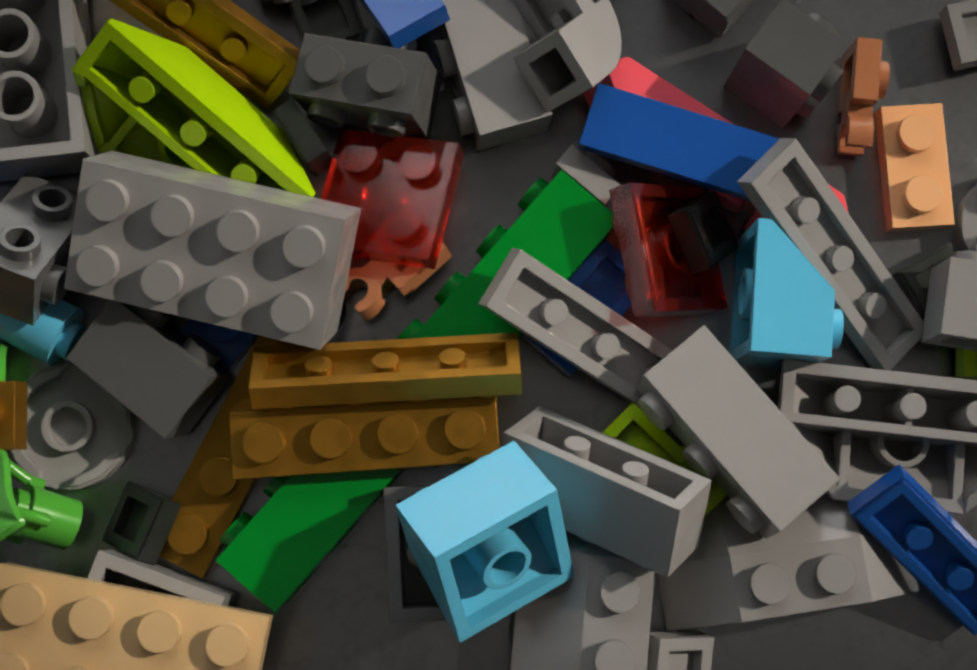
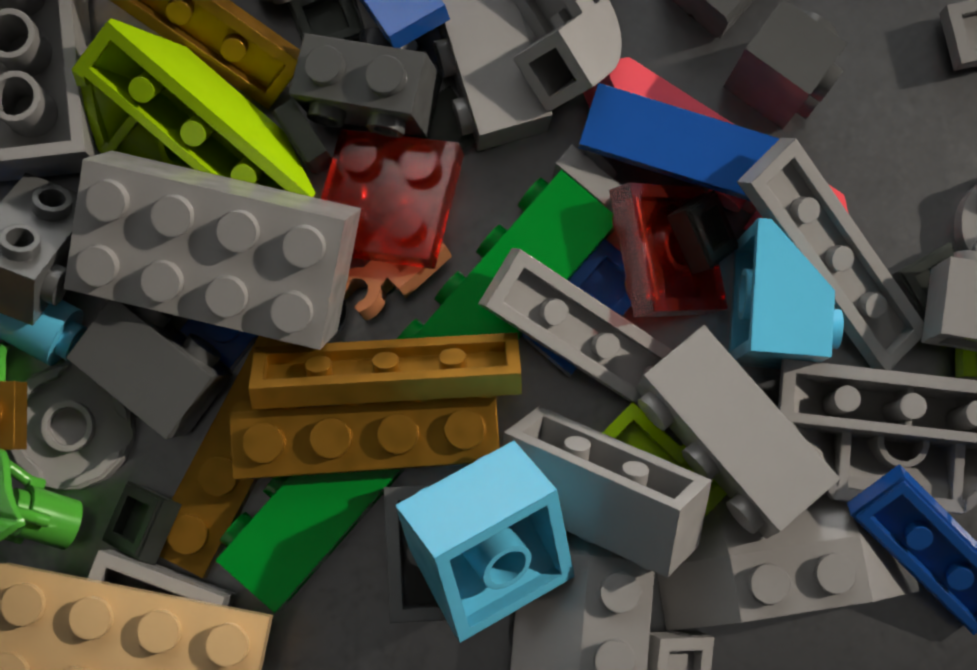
(861, 85): nougat plate -> none
(914, 168): light nougat plate -> none

